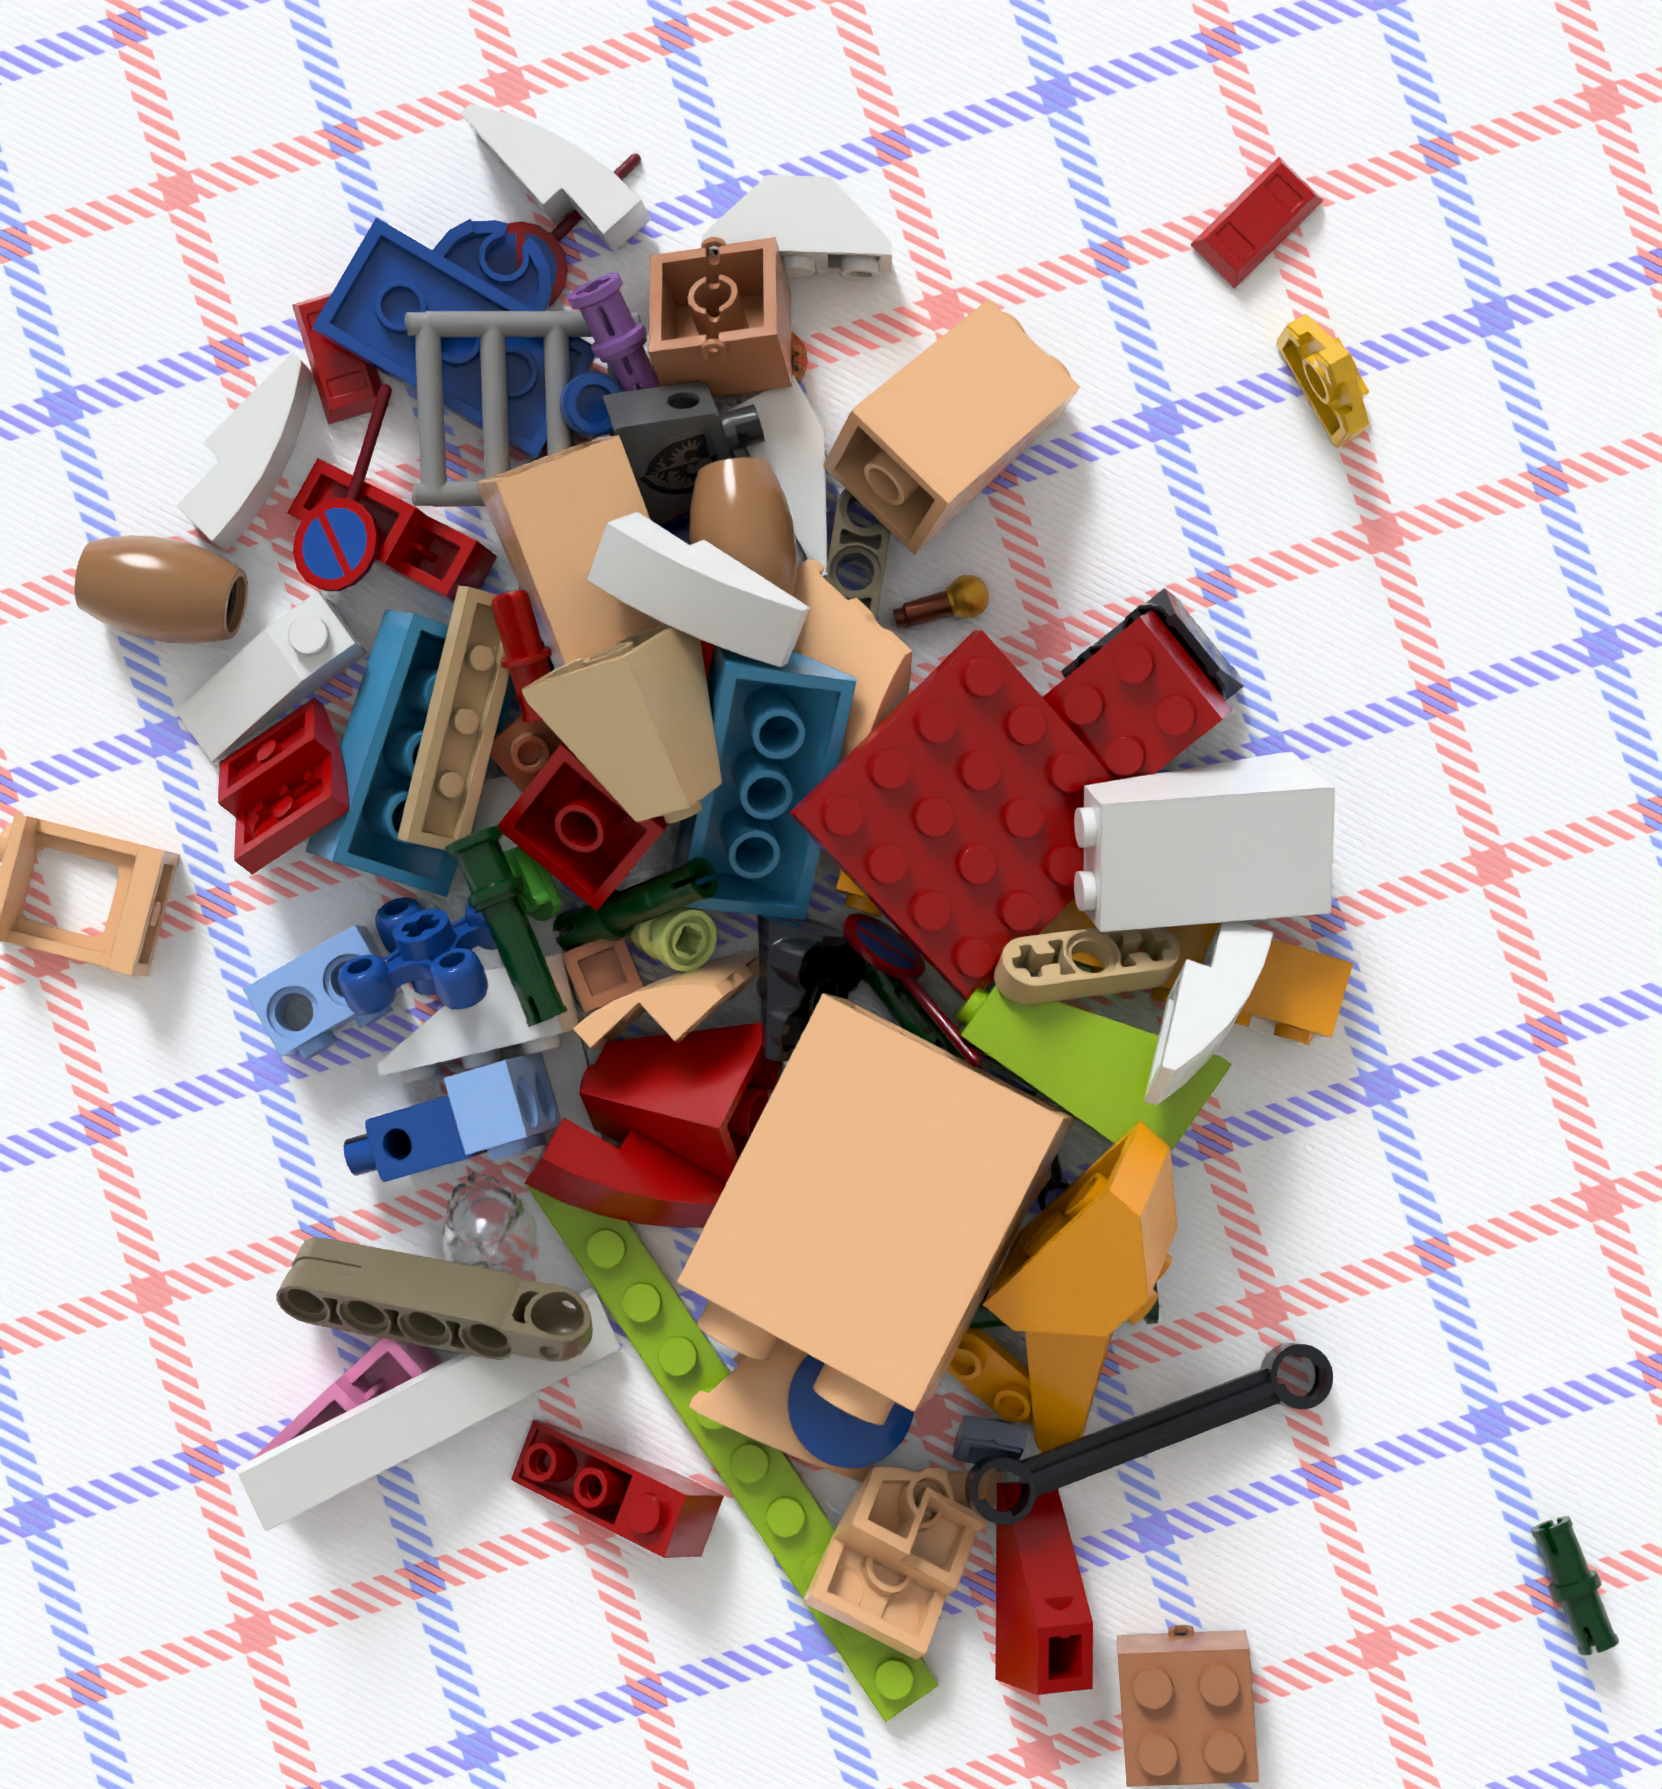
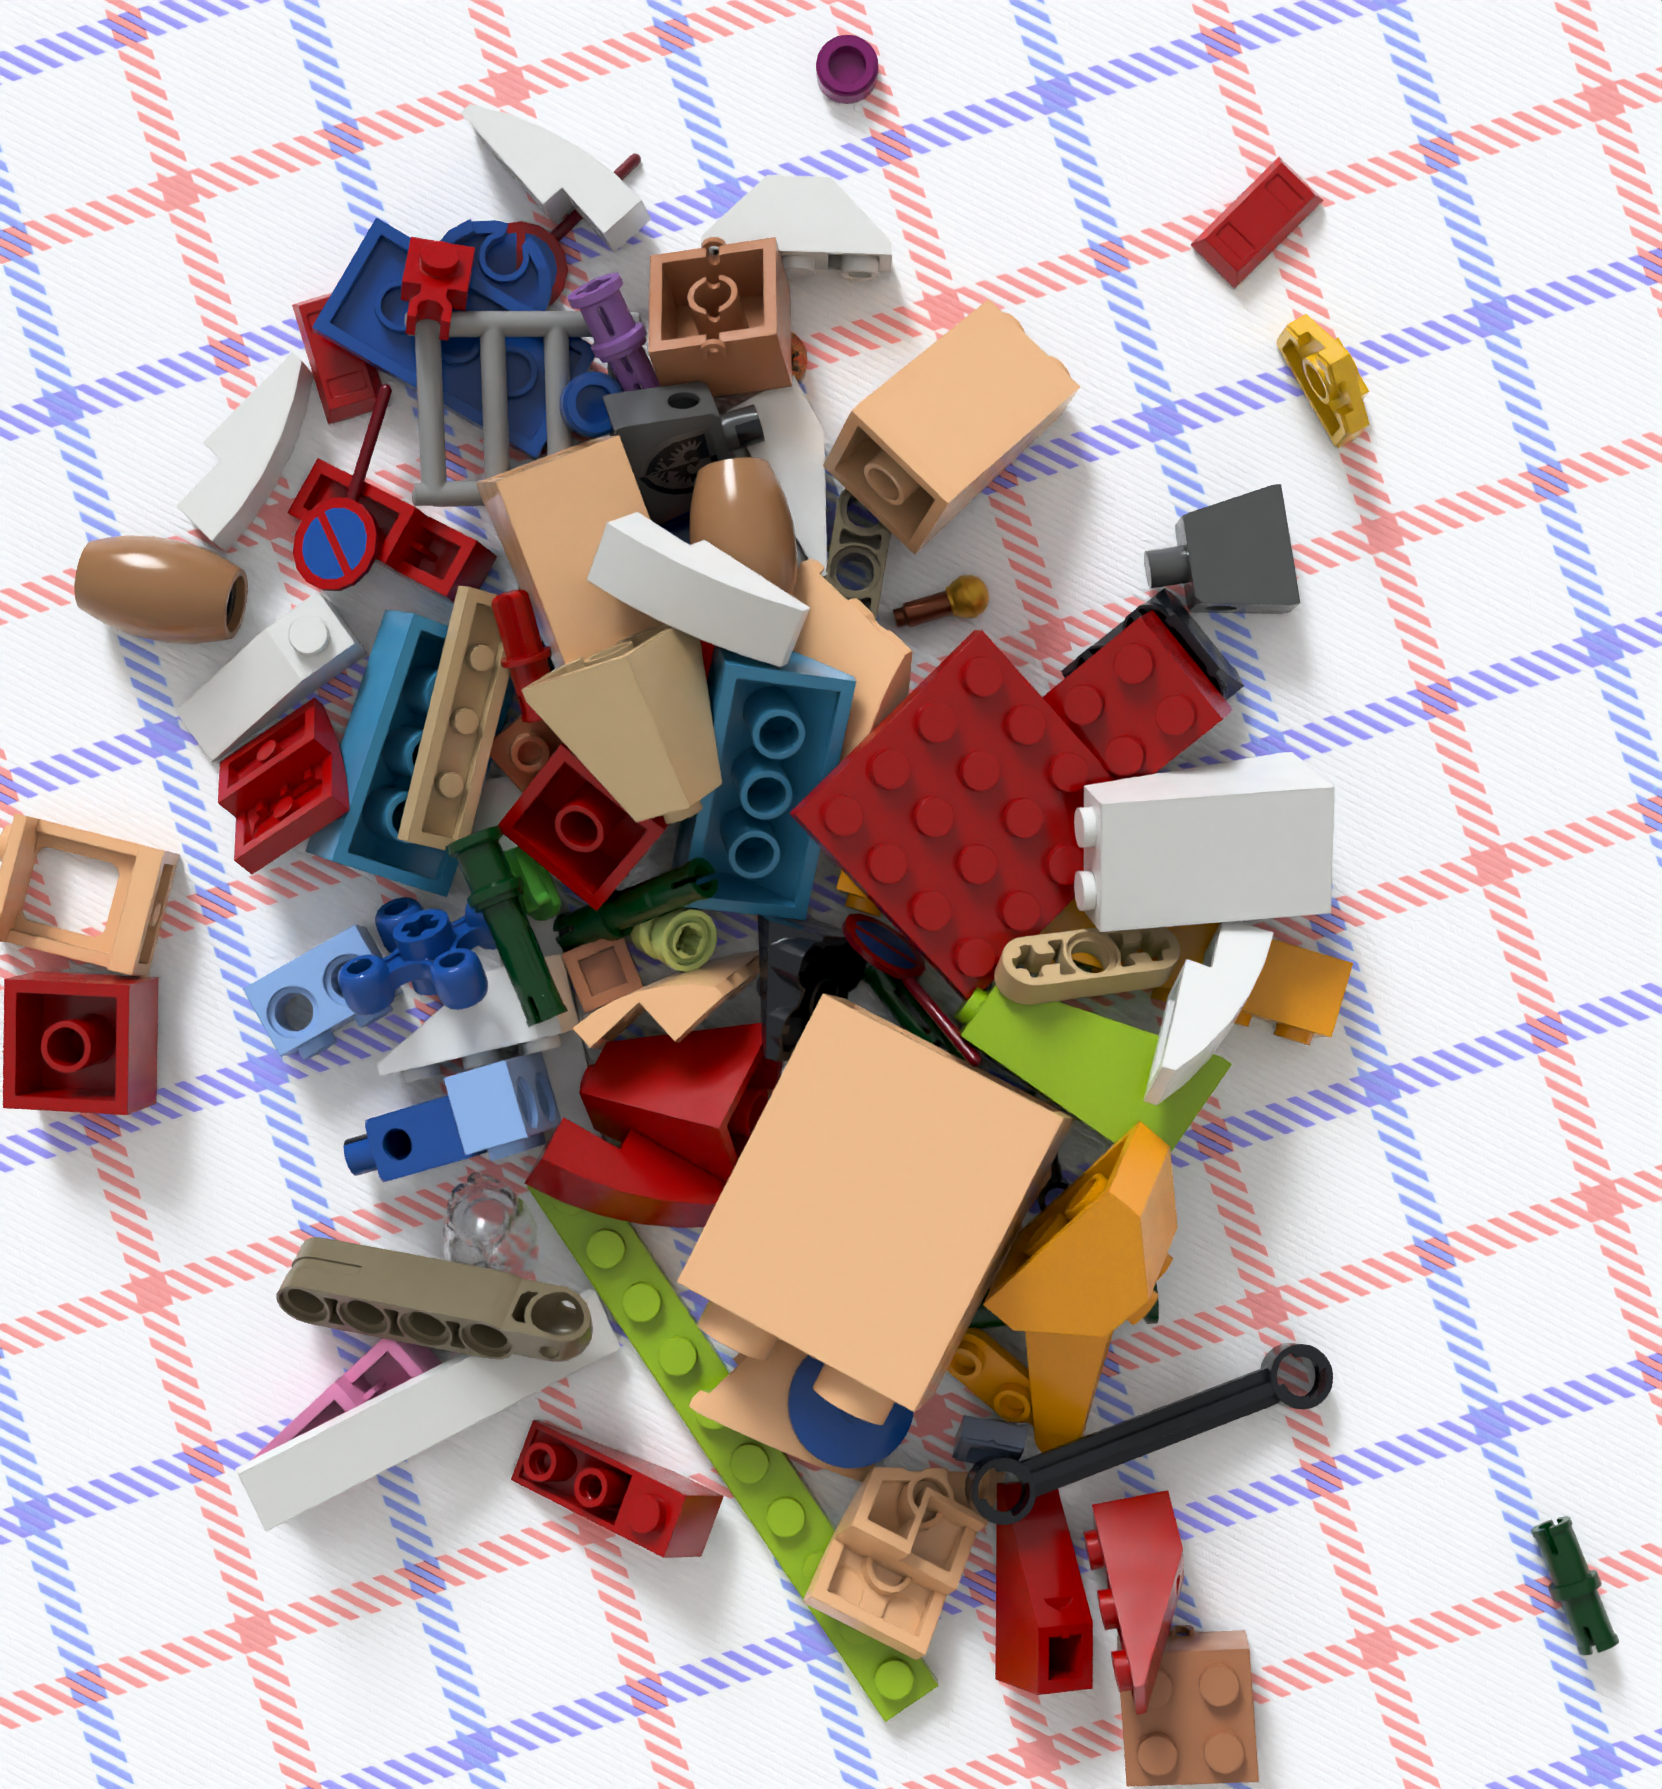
(80, 1042): none -> red brick
(436, 282): none -> red plate
(847, 69): none -> magenta tile
(1143, 1573): none -> slope
(1231, 557): none -> dark grey torso

